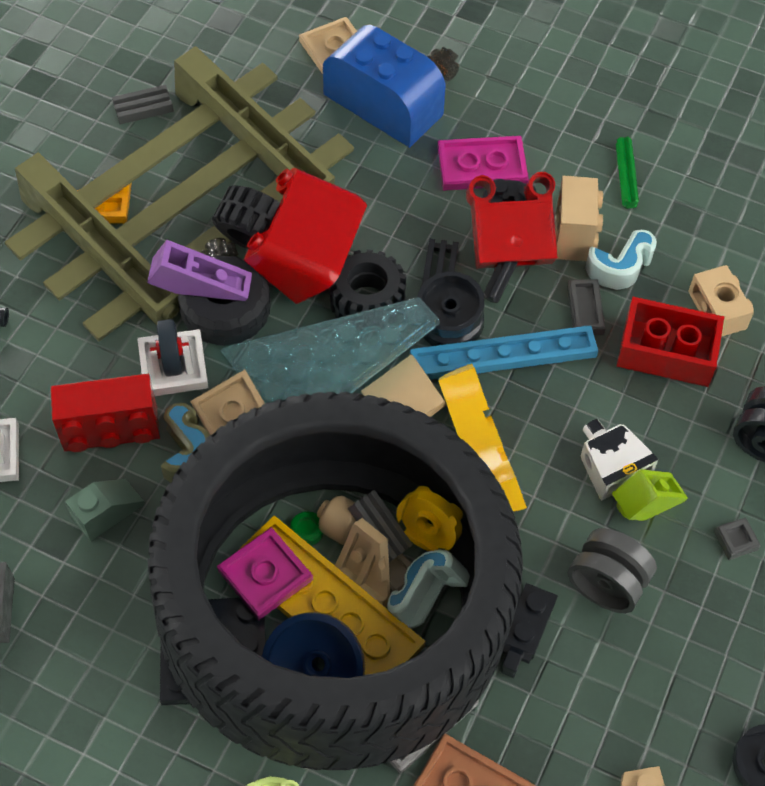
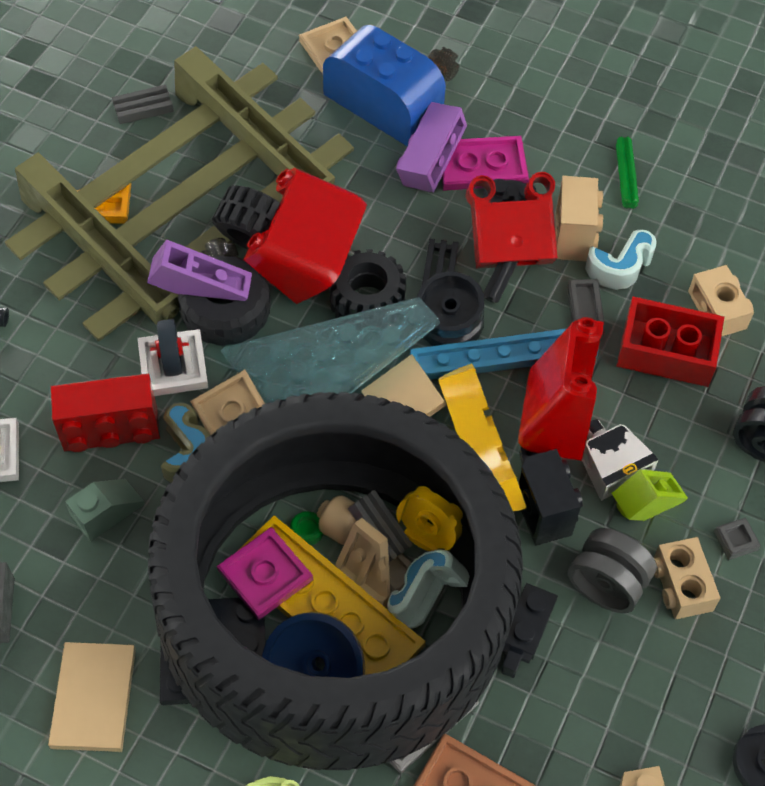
(92, 697): none -> tan tile
(431, 147): none -> medium lavender brick
(548, 496): none -> black hinge
(562, 393): none -> red windscreen
(693, 577): none -> tan brick

